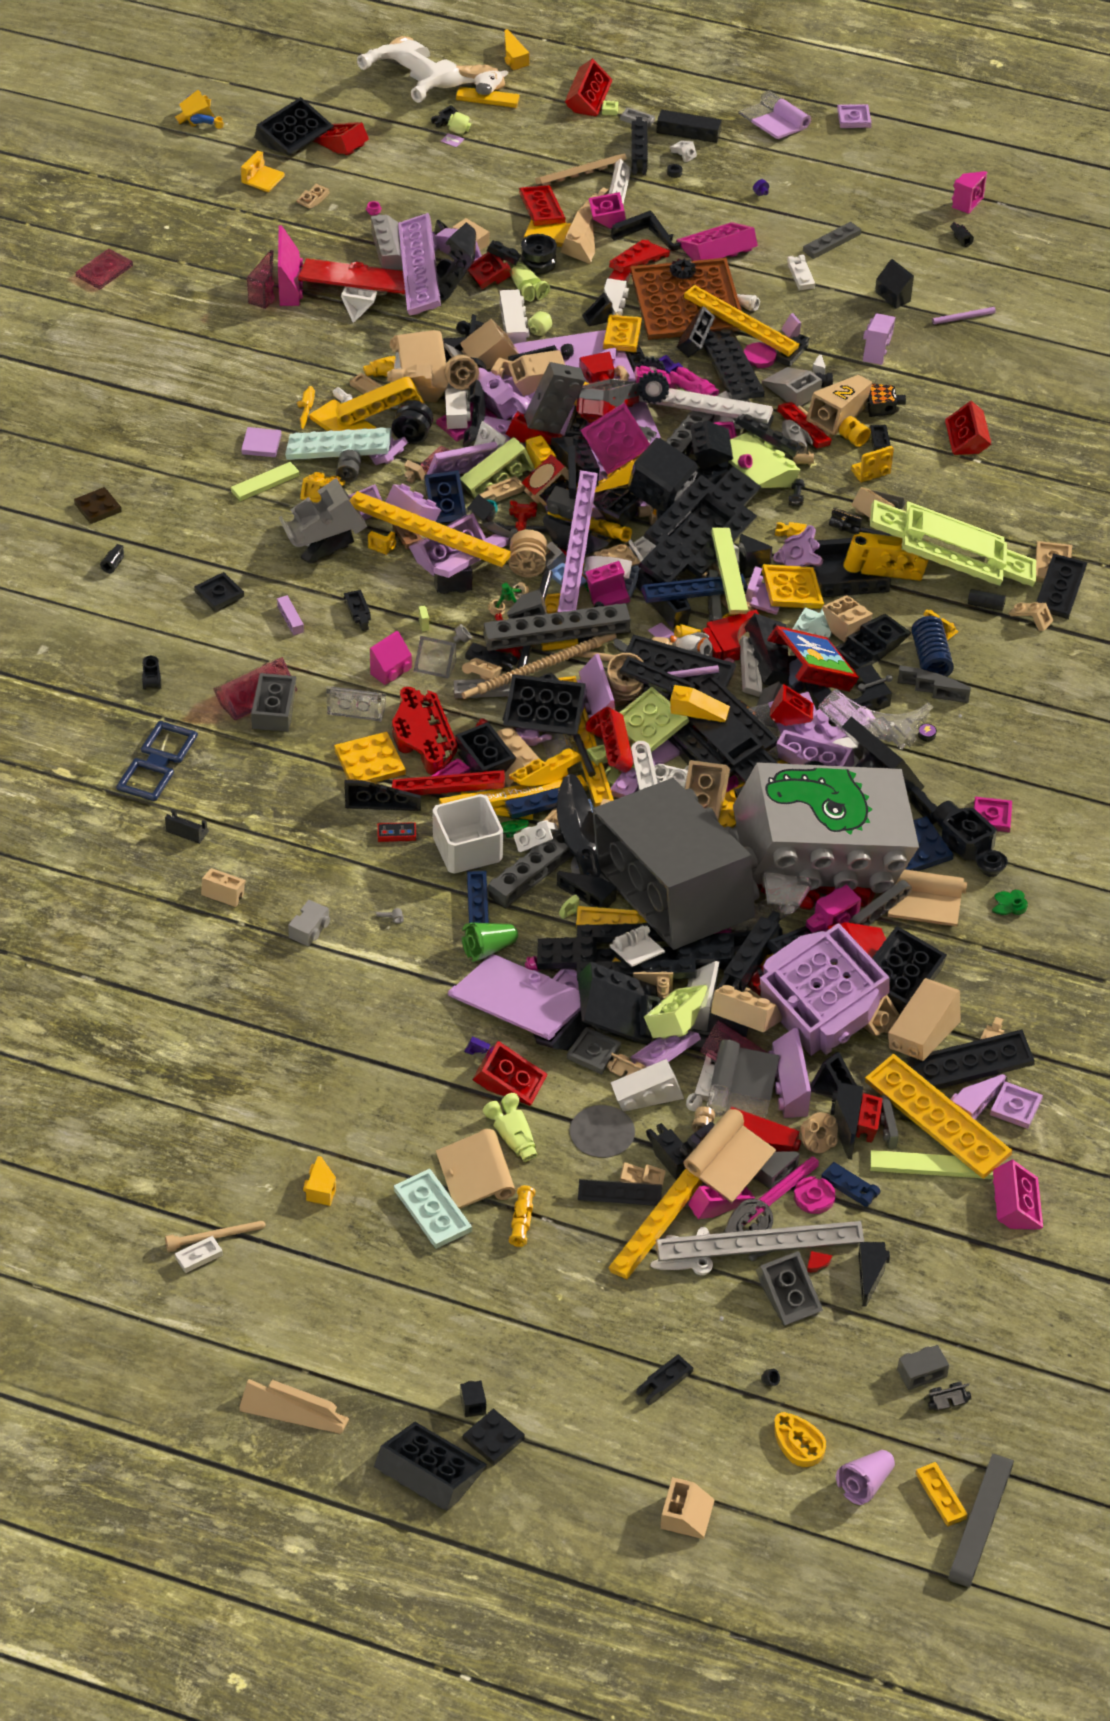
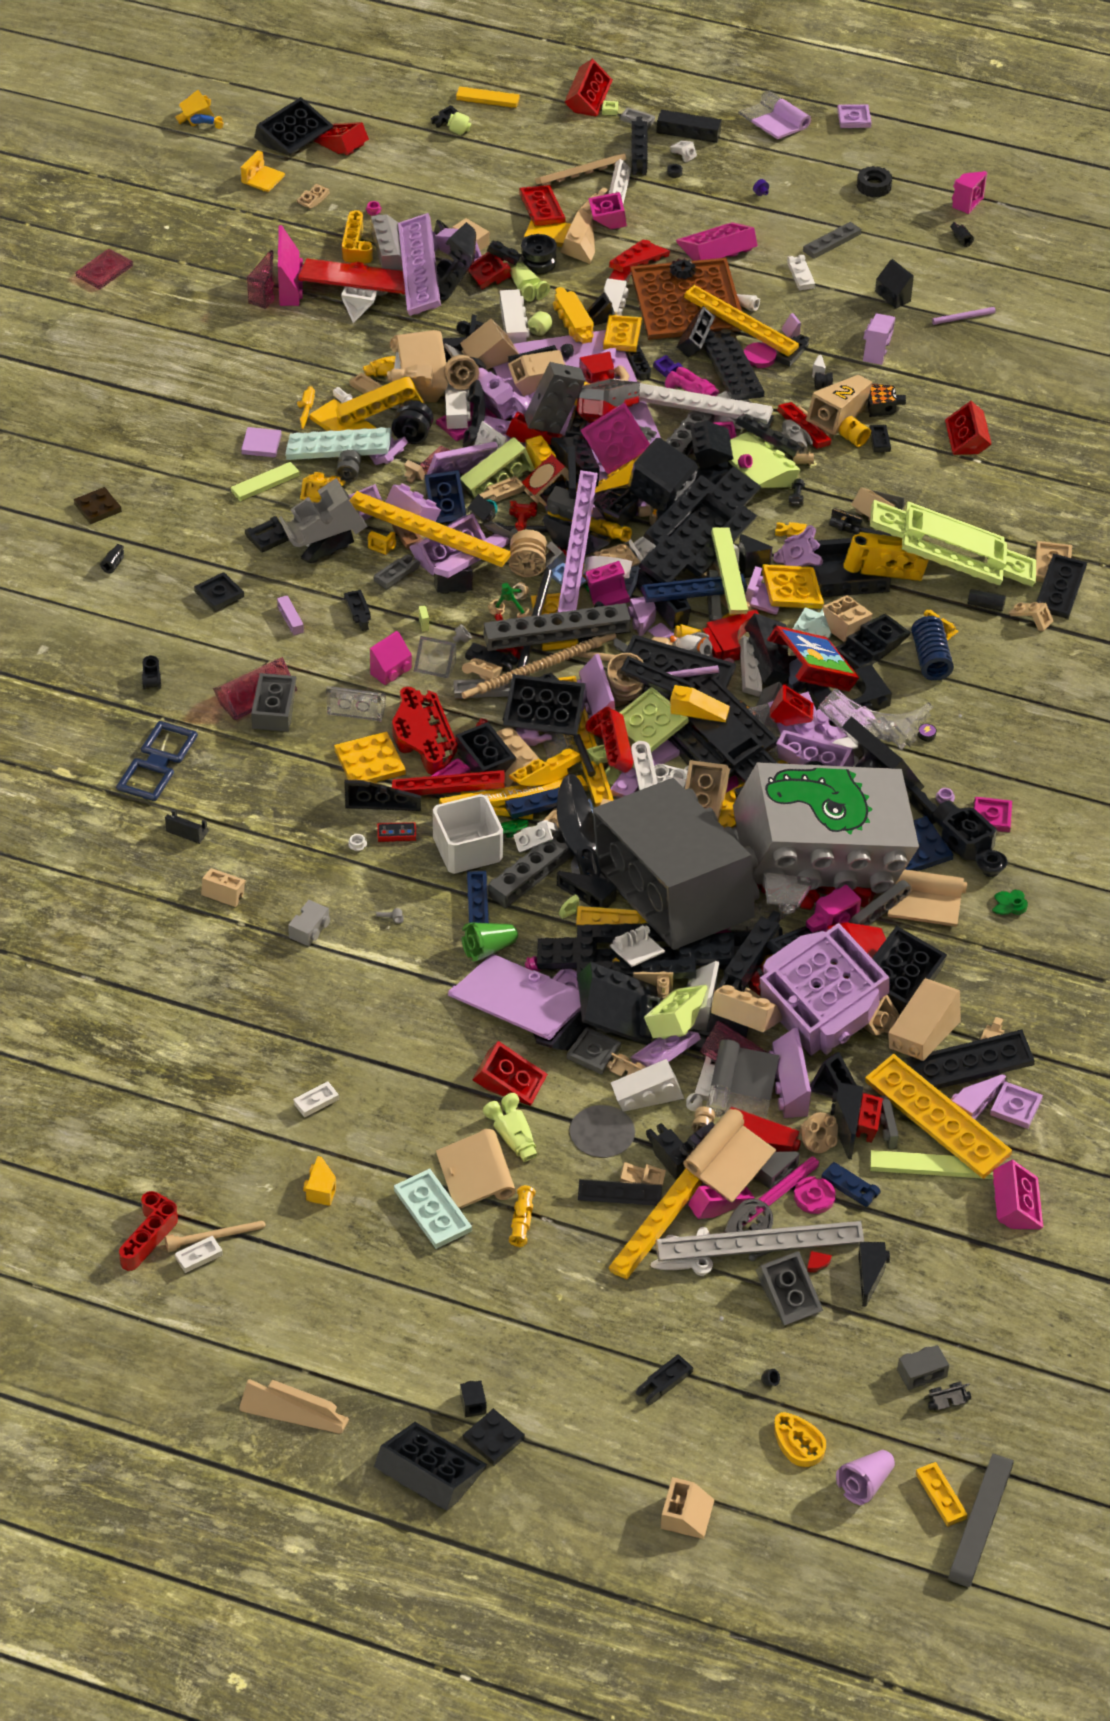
(160, 1220): none -> red beam
(269, 538): none -> black plate
(316, 1099): none -> white plate
(352, 247): none -> yellow beam
(357, 842): none -> white plate
(396, 571): none -> dark grey hinge
(431, 74): white animal -> none
(452, 140): lavender sticker -> none
(476, 1045): dark purple tile -> none
(501, 368): tan bracket -> none
(515, 52): yellow slope -> none
(528, 605): dark grey slope -> none
(573, 315): none -> yellow hinge
(642, 222): black hinge -> none
(642, 614): none -> lavender slope
(652, 379): black plate -> none
(794, 385): light grey slope -> none
(861, 687): dark grey hinge -> none
(874, 189): none -> black tyre
(874, 464): yellow bracket -> none
(931, 682): dark grey slope -> none
(944, 795): none -> lavender plate

